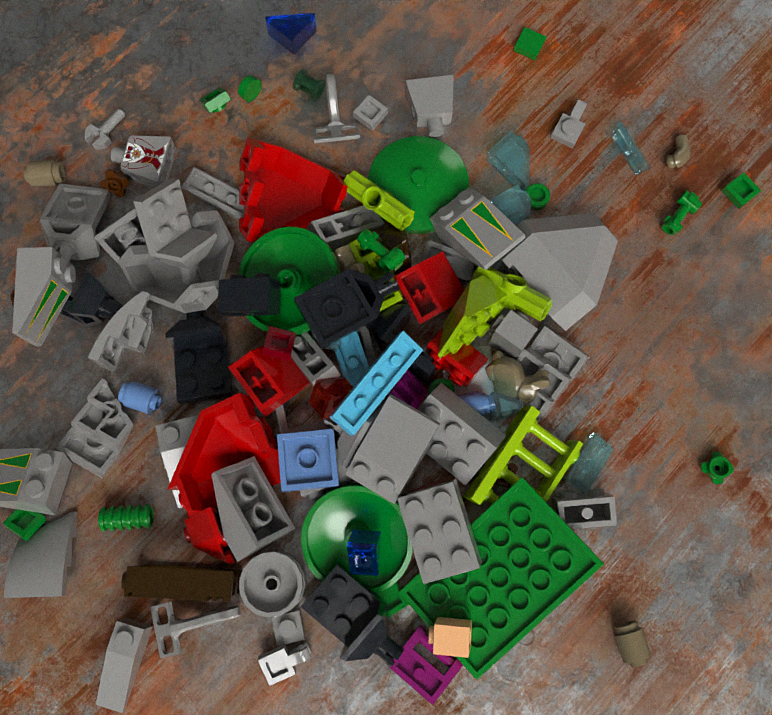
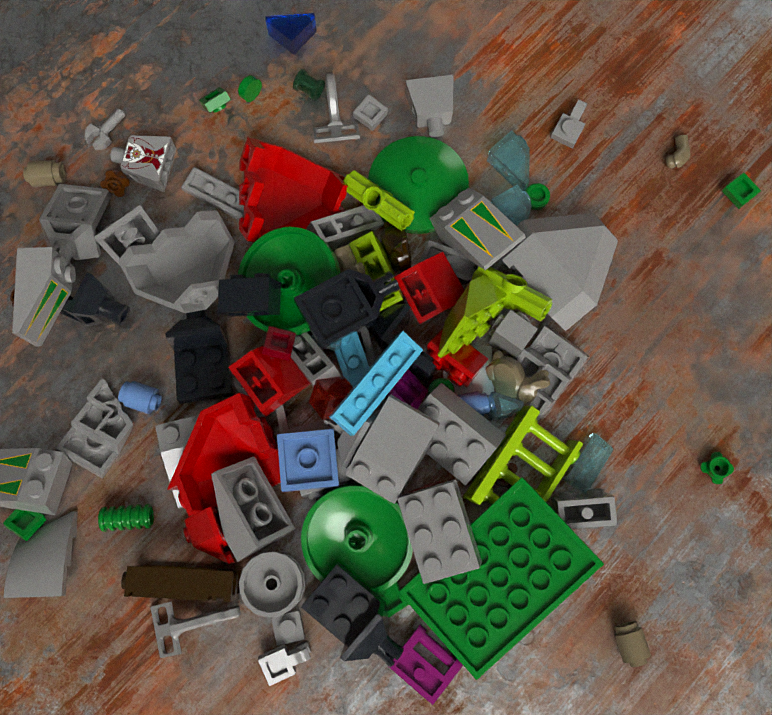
(122, 663): light grey slope -> none
(126, 329): light grey slope -> none
(169, 230): light grey plate -> none
(364, 552): slope -> none
(390, 259): green bar -> none
(451, 637): light nougat brick -> none
(530, 43): green tile -> none
(630, 149): clear light blue slope -> none
(689, 203): green bar -> none

